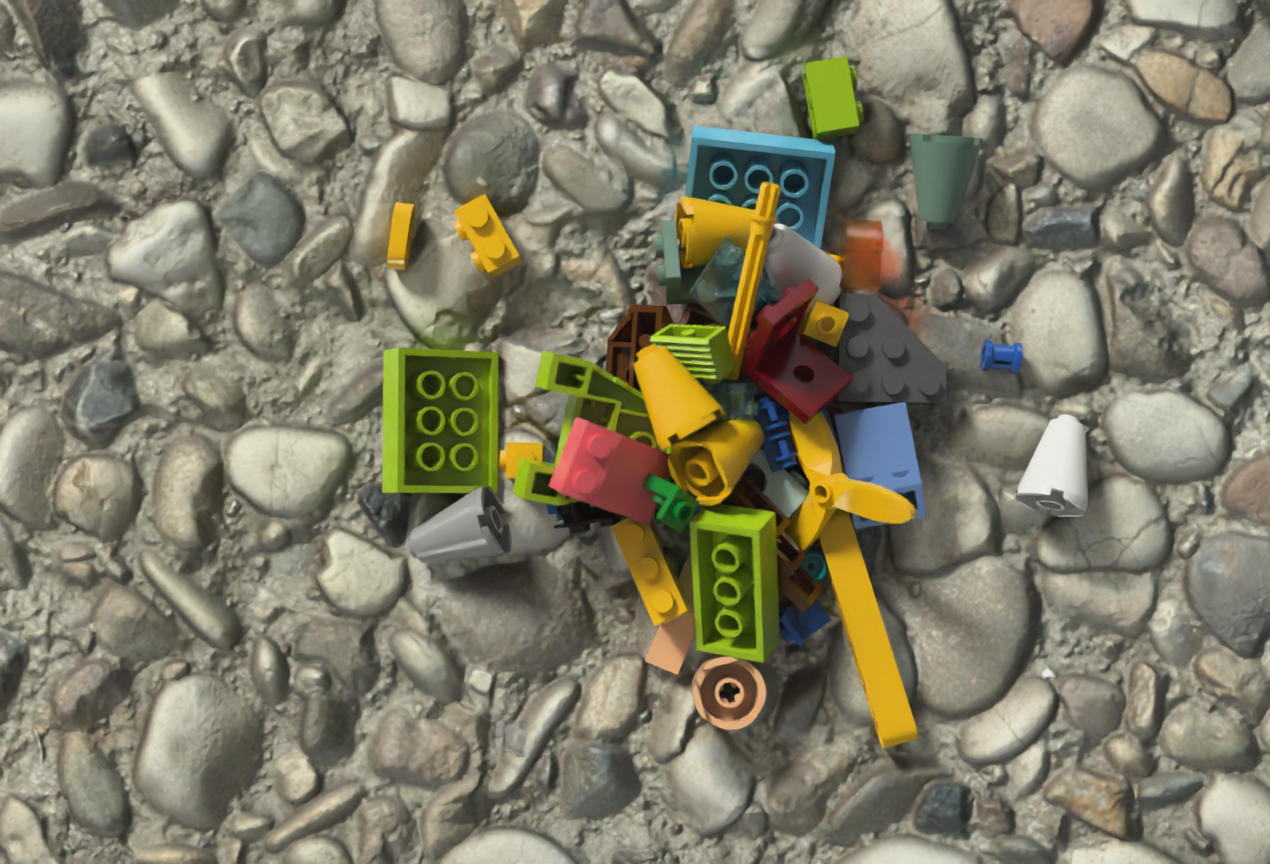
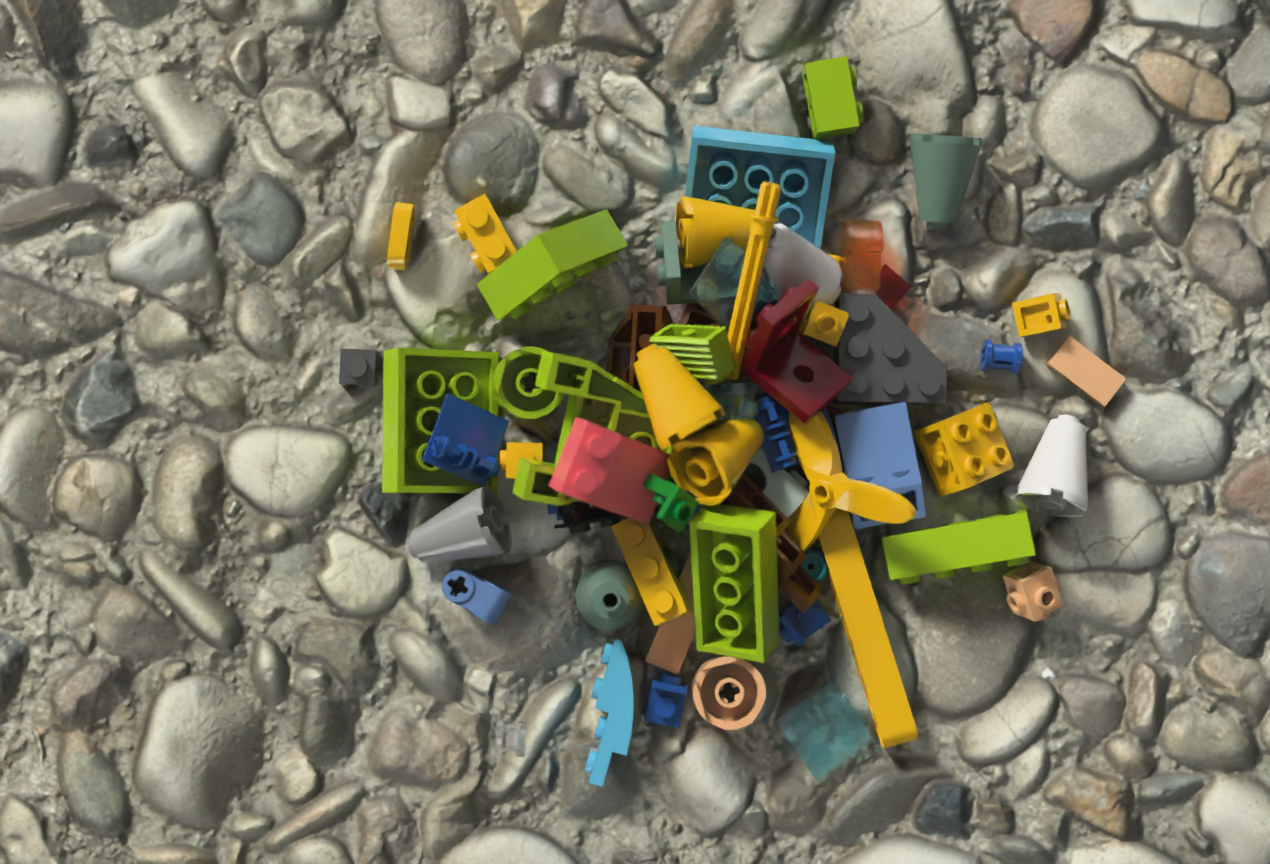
(358, 367): none -> dark grey plate
(466, 441): none -> blue hinge
(483, 598): none -> medium blue piece
(511, 394): none -> lime brick
(552, 264): none -> lime brick
(607, 578): none -> sand green cone
(616, 697): none -> medium azure slope
(666, 700): none -> blue bracket
(825, 730): none -> clear light blue hinge
(891, 287): none -> clear red tile
(959, 546): none -> lime wedge
(964, 449): none -> yellow bracket
(1033, 591): none -> light nougat brick
(1041, 314): none -> yellow bracket
(1085, 371): none -> light nougat tile

